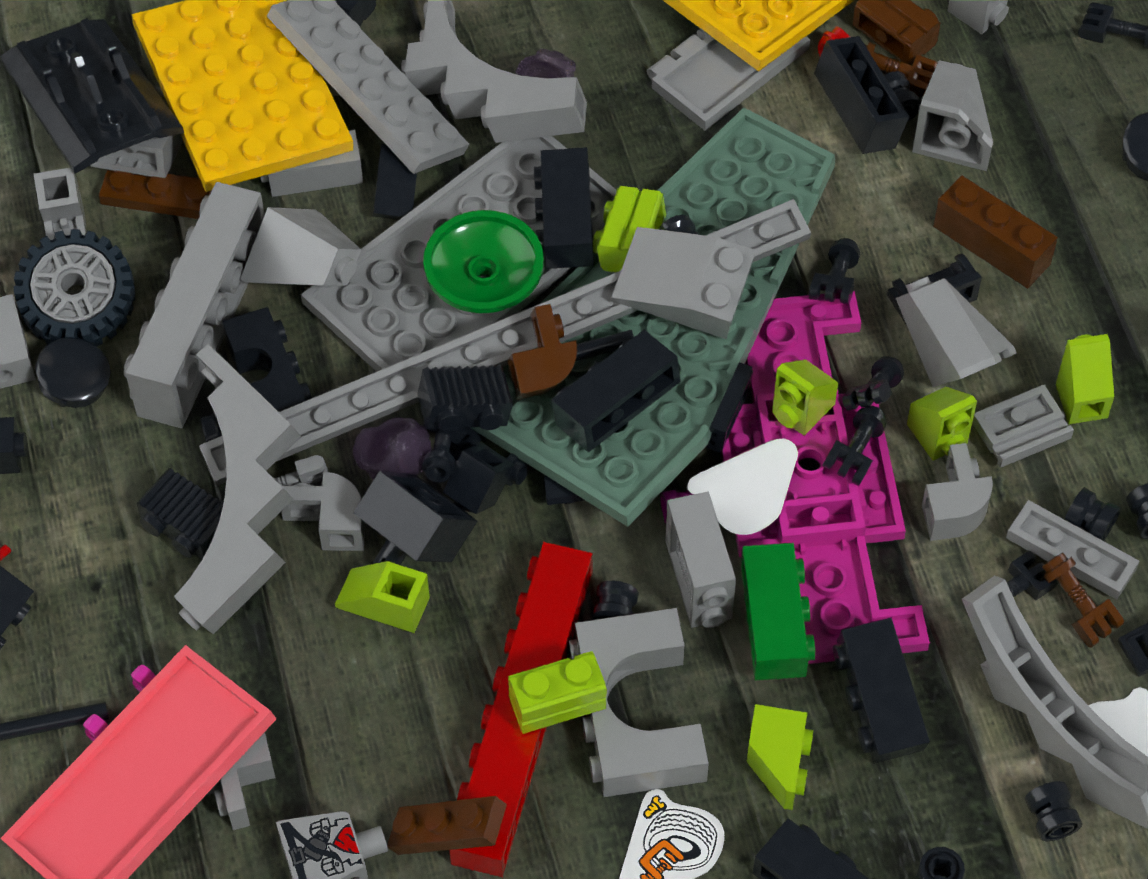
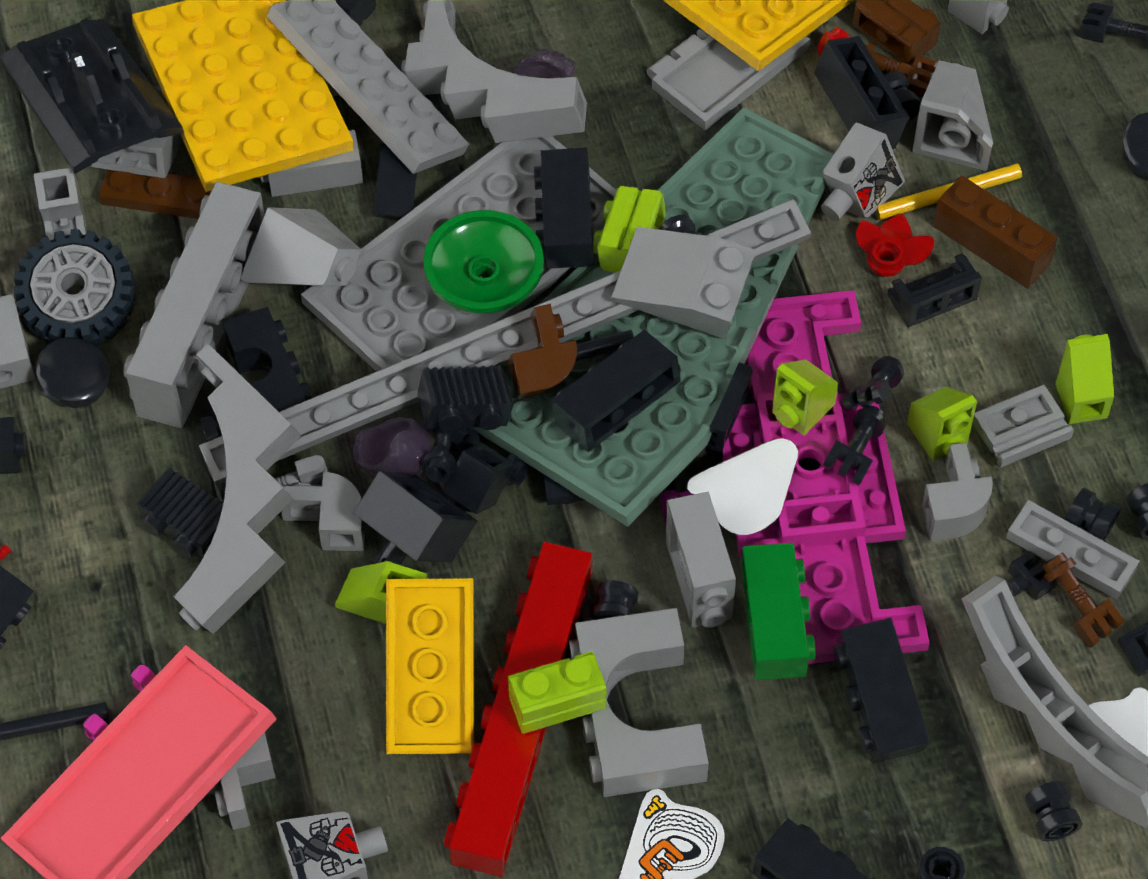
(429, 666): none -> yellow tile
(447, 825): reddish brown plate -> none
(775, 751): lime slope -> none
(843, 255): black hinge -> none
(861, 174): none -> light grey torso
(892, 242): none -> red plate
(932, 195): none -> yellow bar
(950, 332): light grey slope -> none

